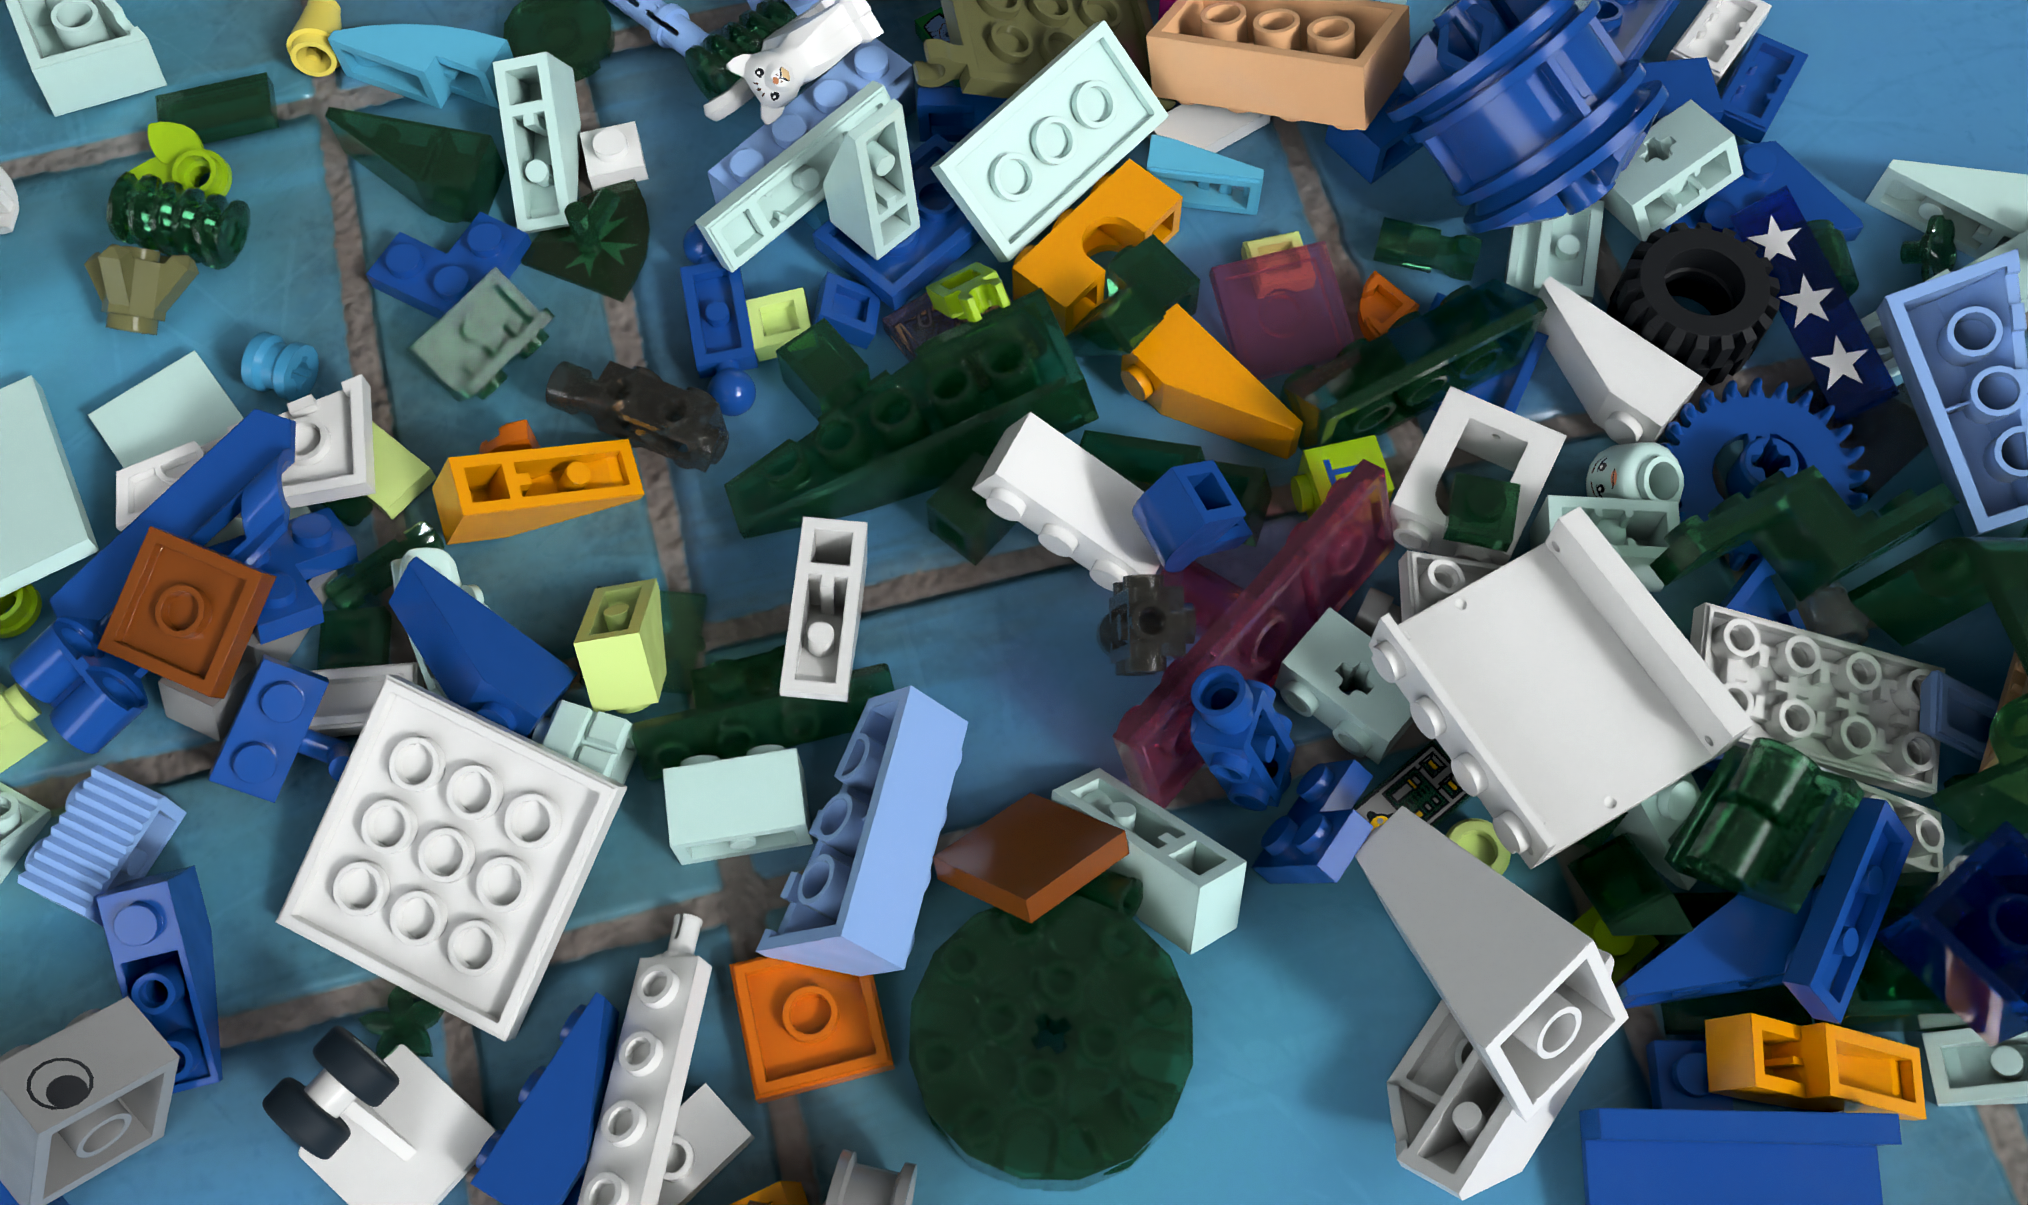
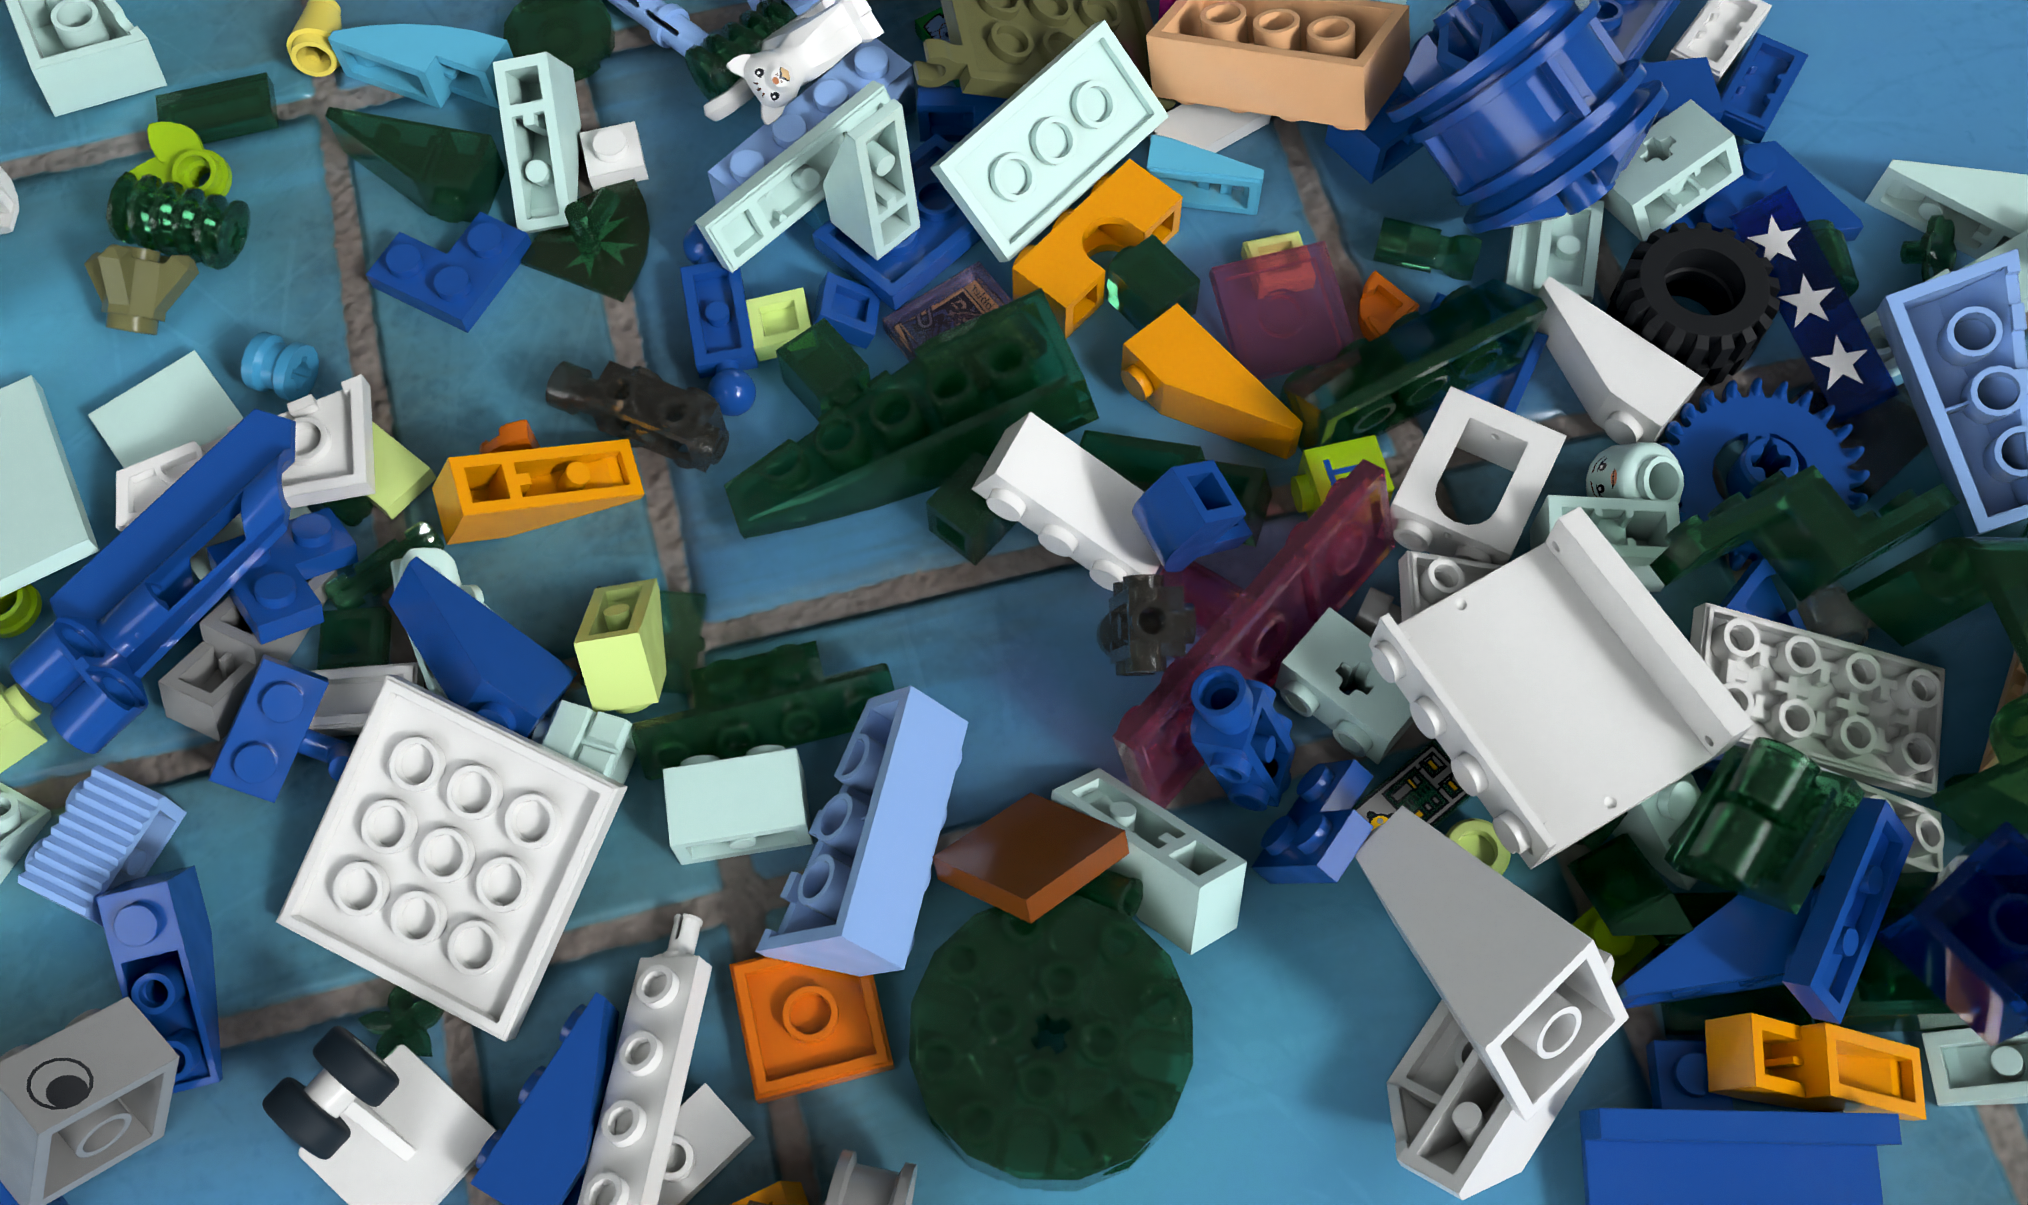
(186, 612): dark orange tile -> none
(480, 337): clear green bracket -> none
(825, 609): white slope -> none
(968, 292): lime plate -> none
(1117, 323): clear green slope -> none
(1481, 512): clear green plate -> none
(1956, 714): medium blue tile -> none

